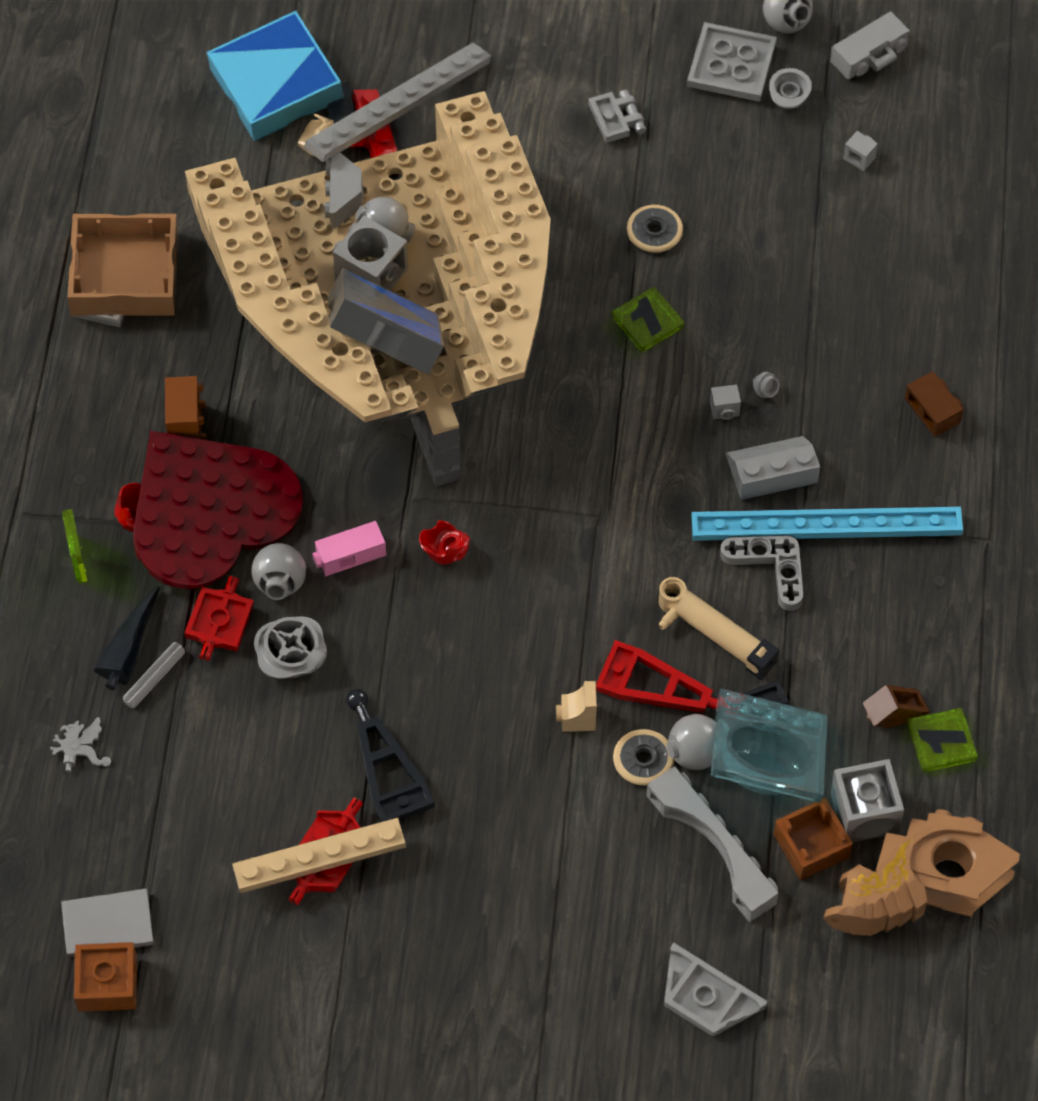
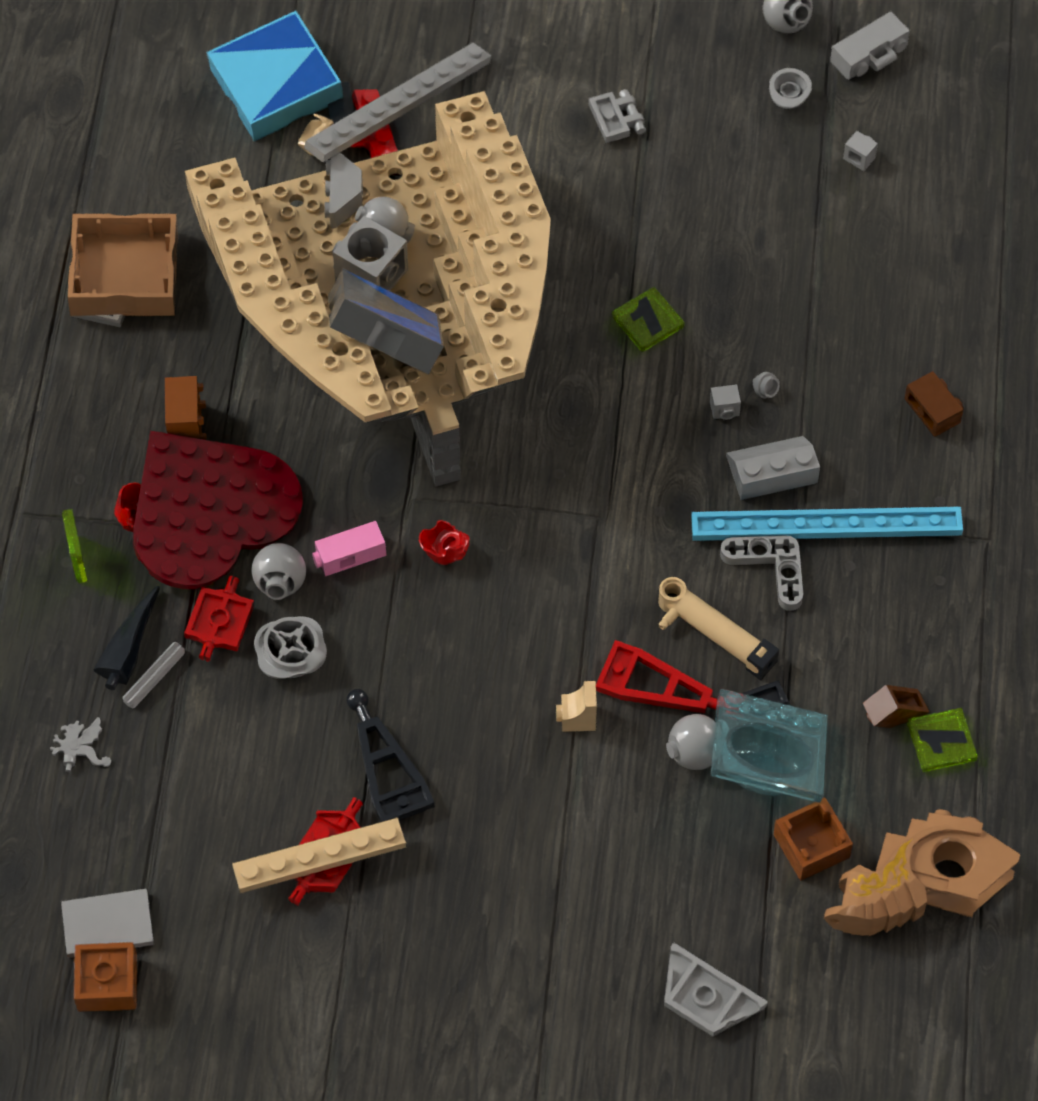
(642, 741): dark grey wheel -> none
(654, 242): dark grey wheel -> none
(678, 801): light grey arch -> none
(731, 61): light grey plate -> none
(867, 800): light grey brick -> none

